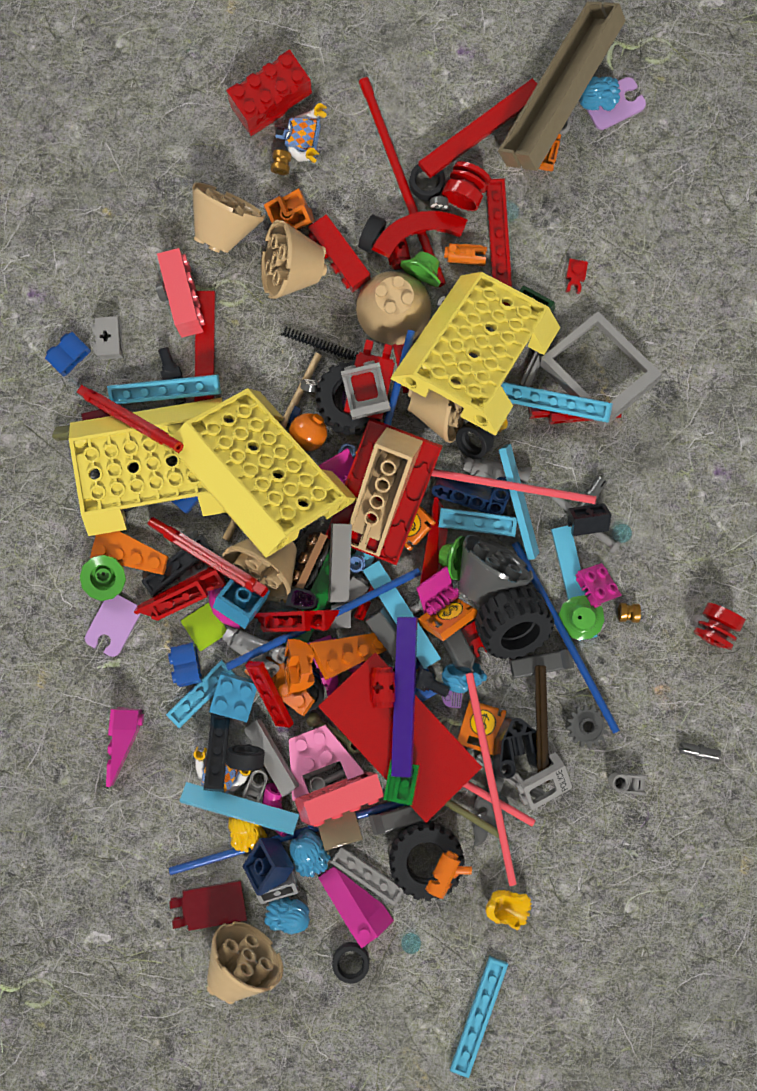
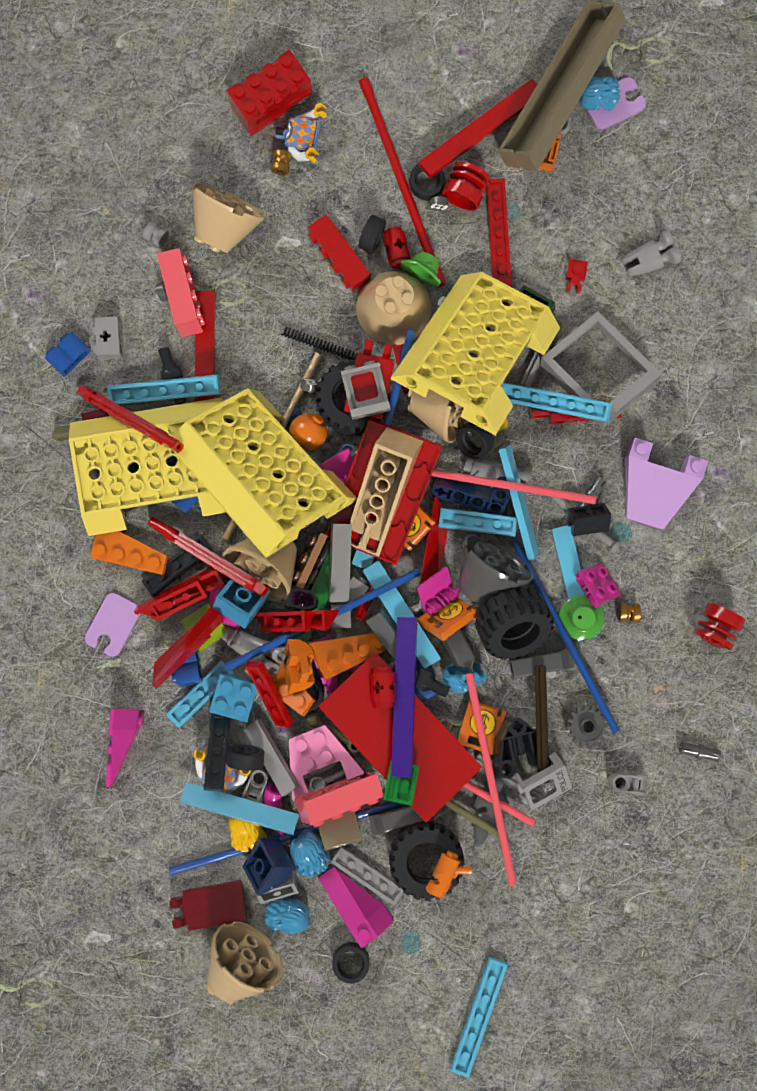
(102, 586): bright green hat -> none
(155, 234): none -> light grey wheel
(185, 647): none -> red wedge
(290, 261): tan cone -> none
(291, 209): orange brick -> none
(361, 563): medium blue plate -> none
(415, 224): red tile -> none
(451, 556): bright green hat -> none
(453, 699): medium lavender tile -> none
(465, 254): orange piece -> none
(472, 637): red plate -> none
(509, 908): yellow hair -> none
(649, 255): none -> light grey piece
(654, 490): none -> lavender wedge

